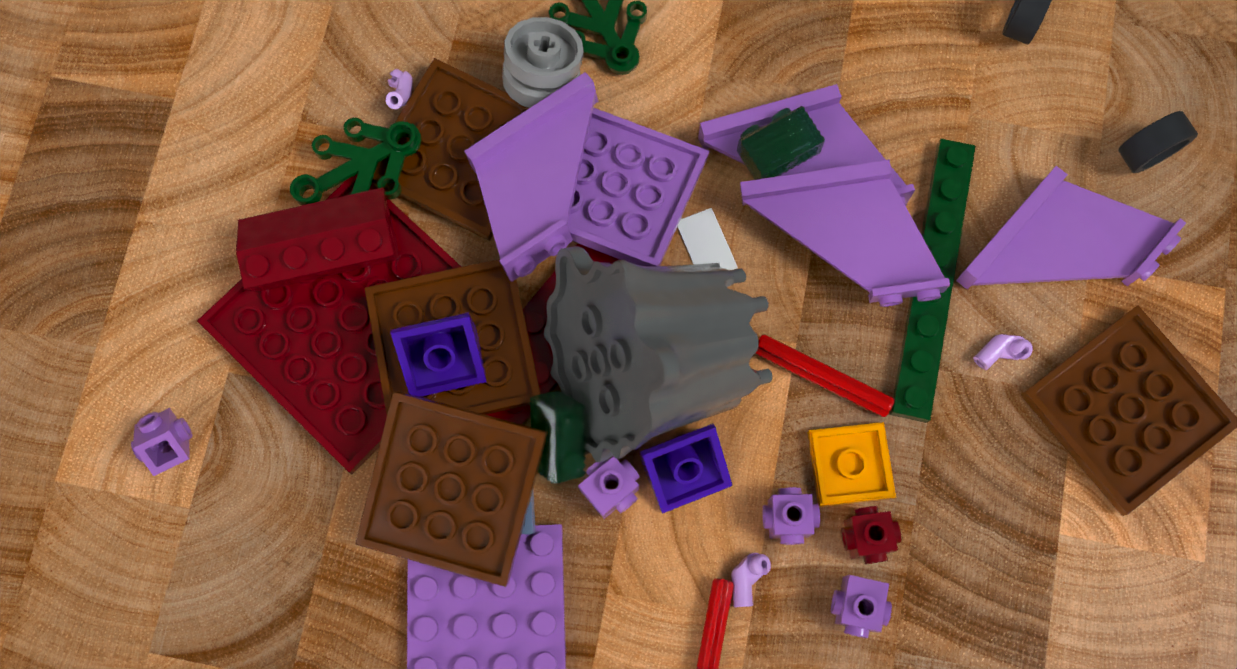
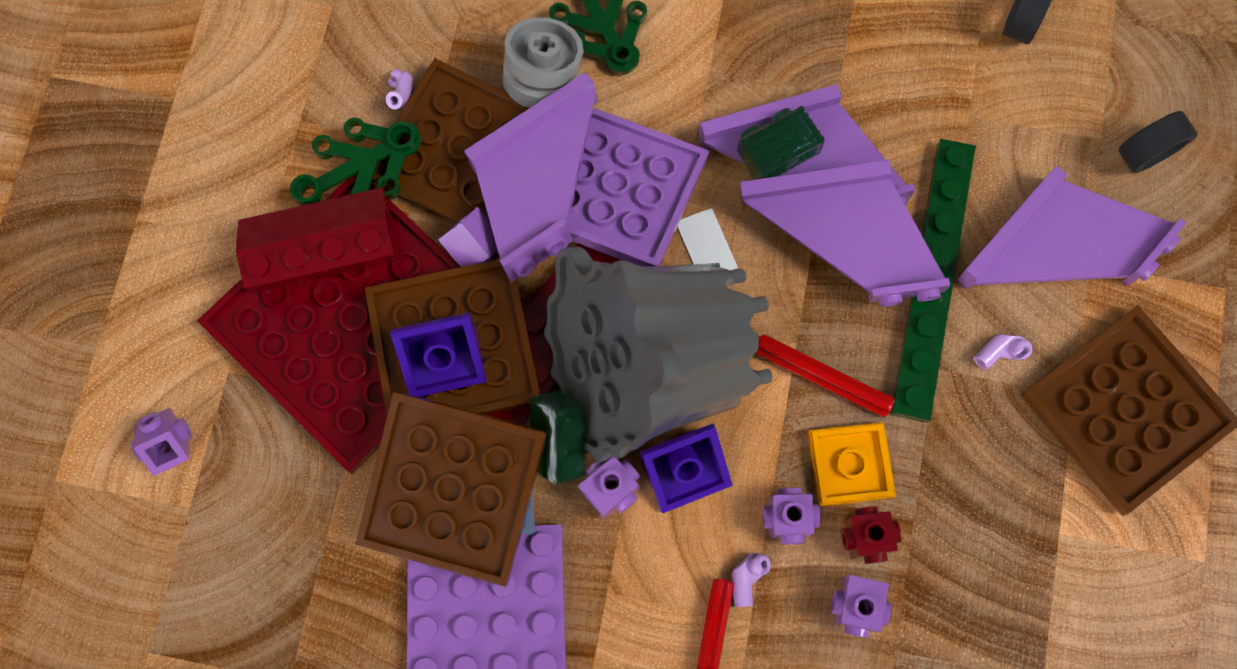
(471, 240): none -> medium lavender brick

